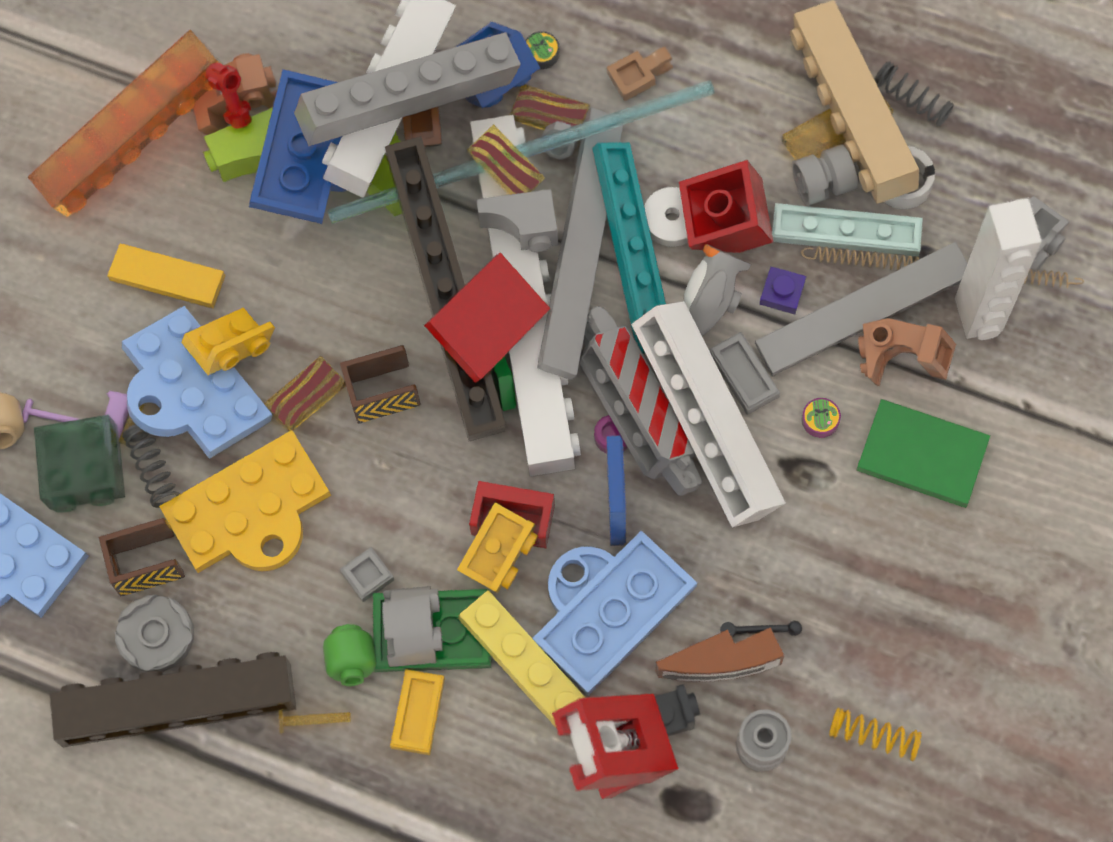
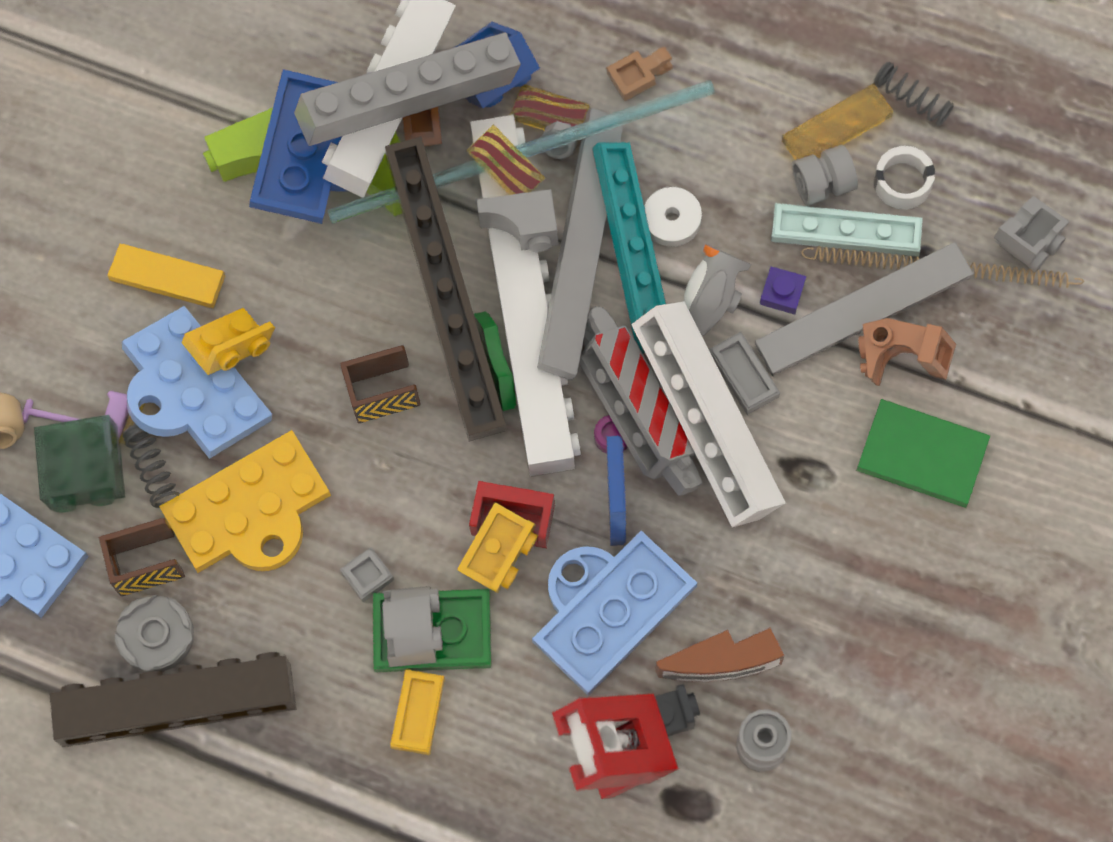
(125, 126): clear orange brick -> none
(228, 81): red bar -> none
(254, 88): nougat tile -> none
(305, 394): tile -> none
(312, 719): clear yellow pin -> none
(349, 655): bright green head -> none
(487, 317): red tile -> none
(519, 655): light yellow plate -> none
(544, 48): tile -> none
(726, 209): red slope -> none
(793, 628): black hinge -> none
(821, 417): tile -> none
(840, 715): yellow piece -> none
(855, 102): tan brick -> none
(997, 268): white brick -> none

